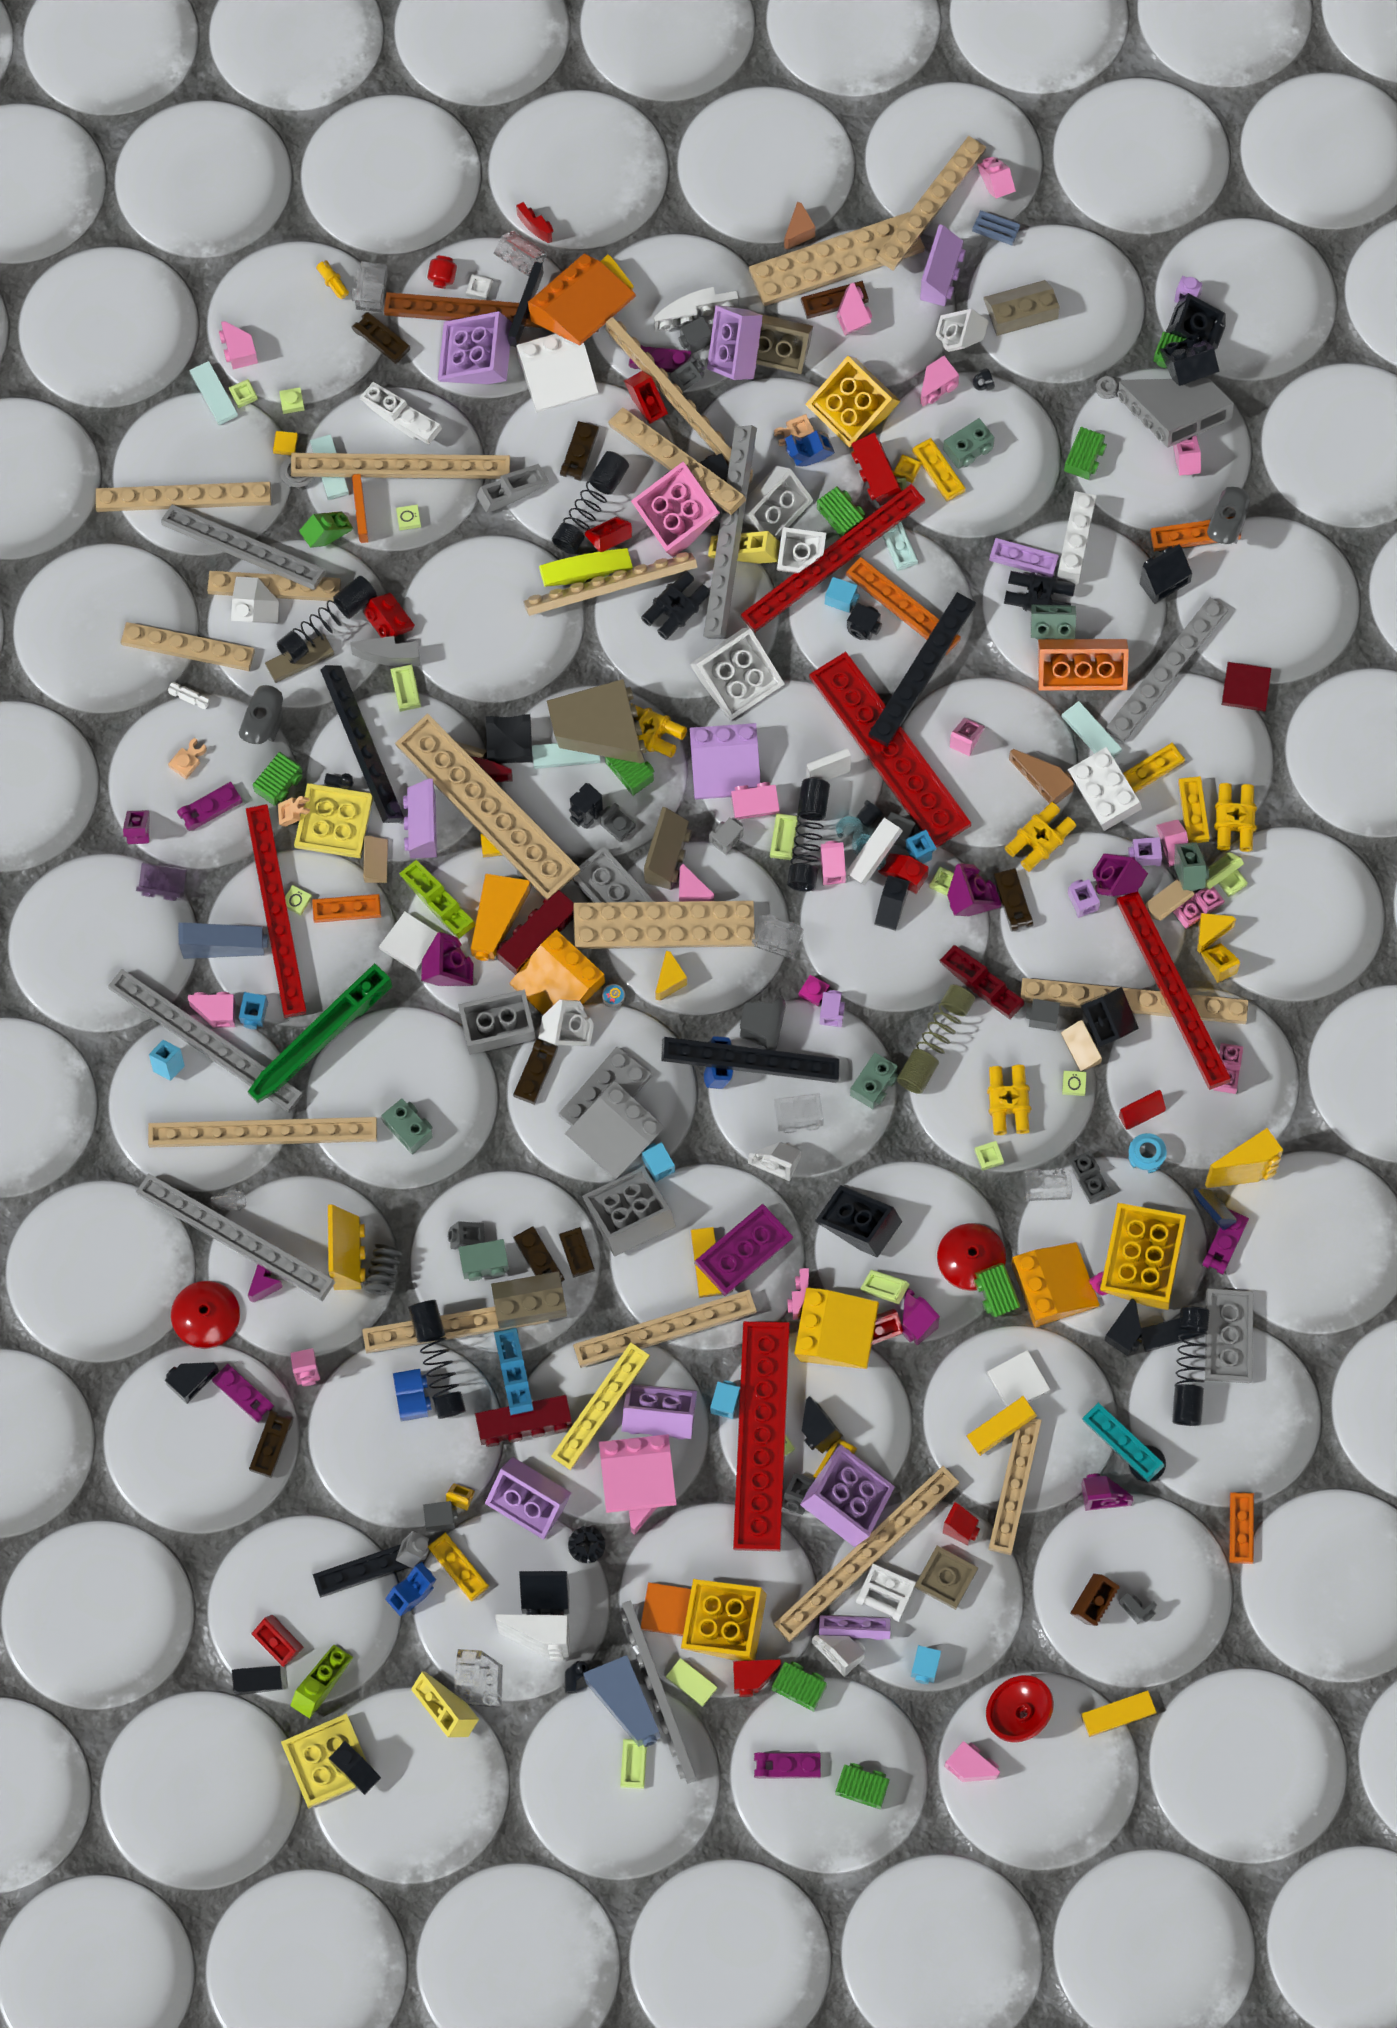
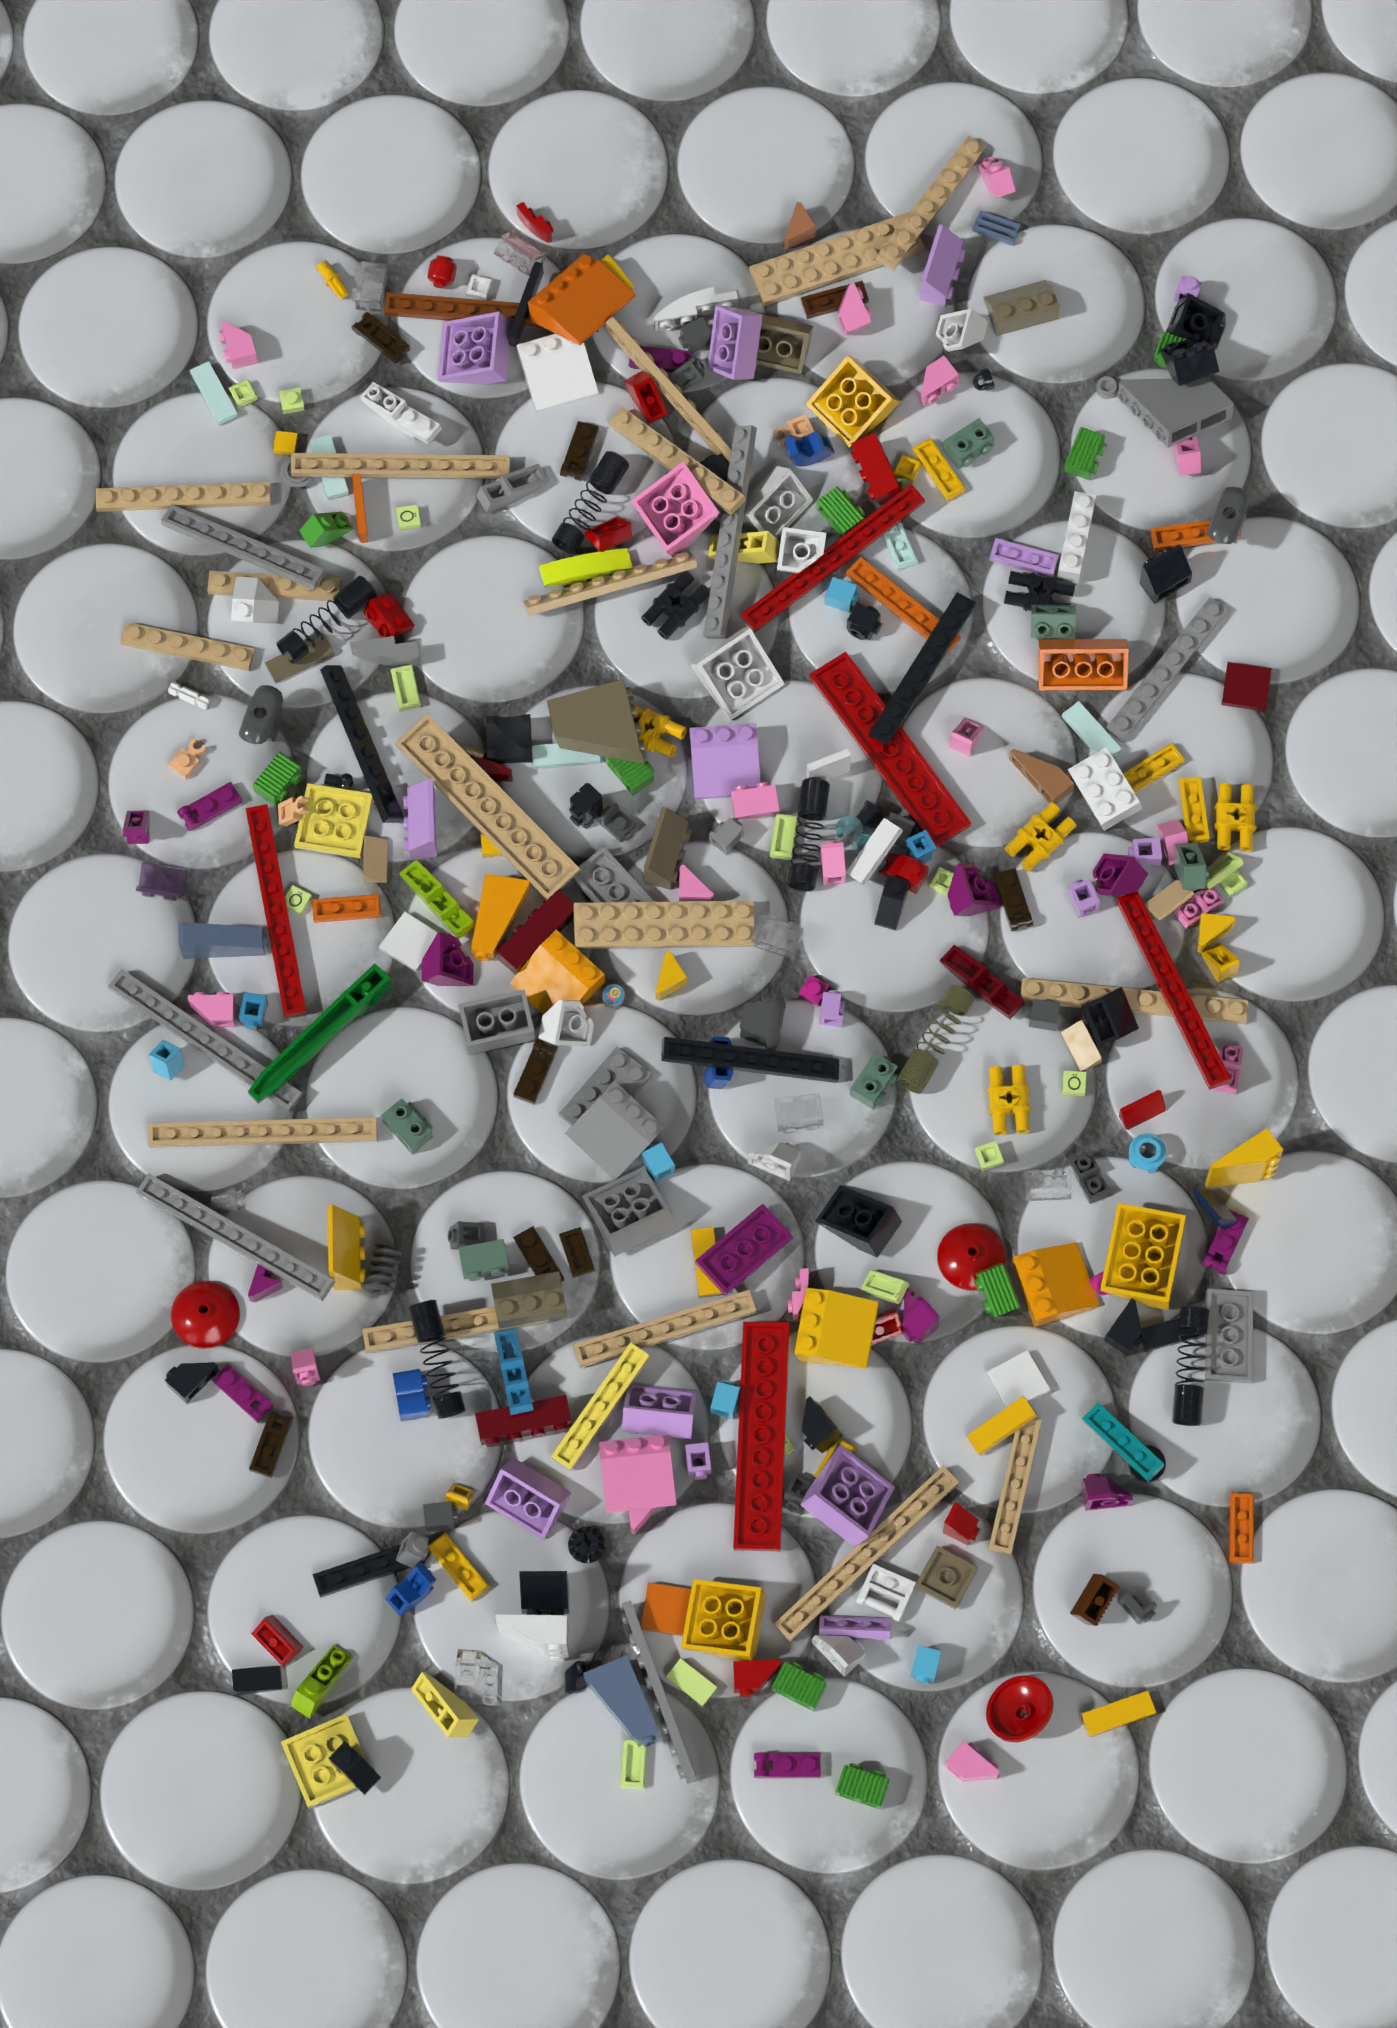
(698, 1452): none -> lavender brick

